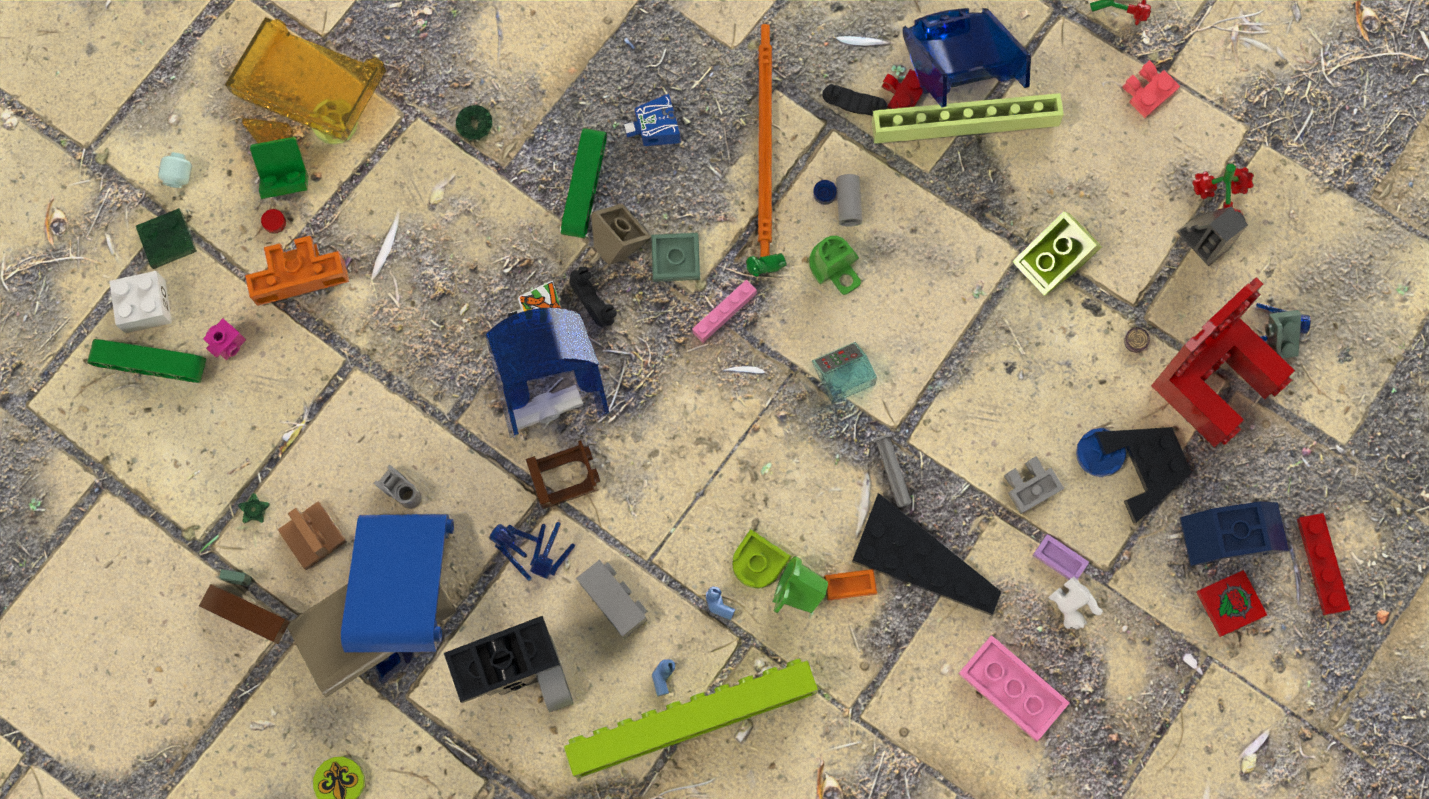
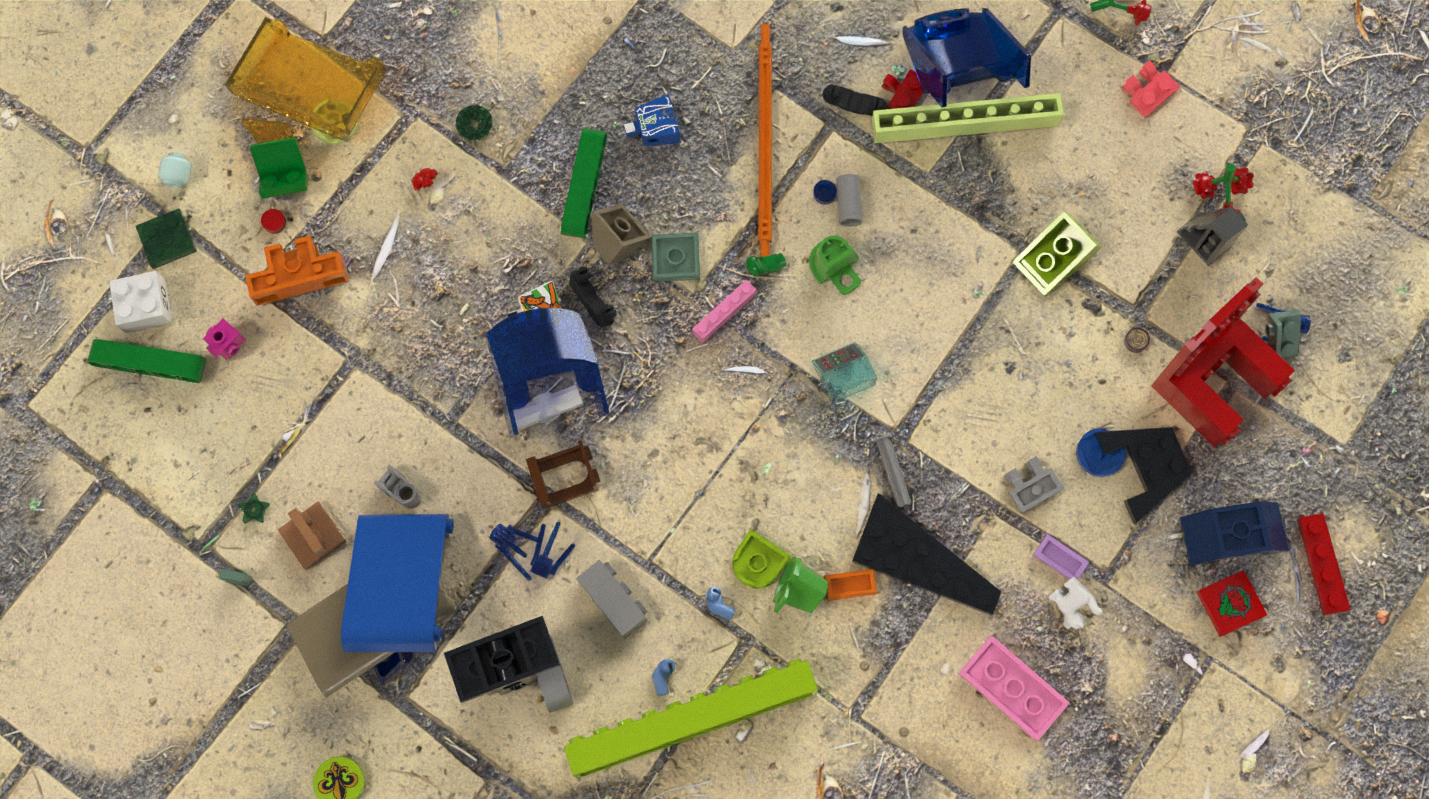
(244, 614): reddish brown slope -> none
(423, 178): none -> red plant

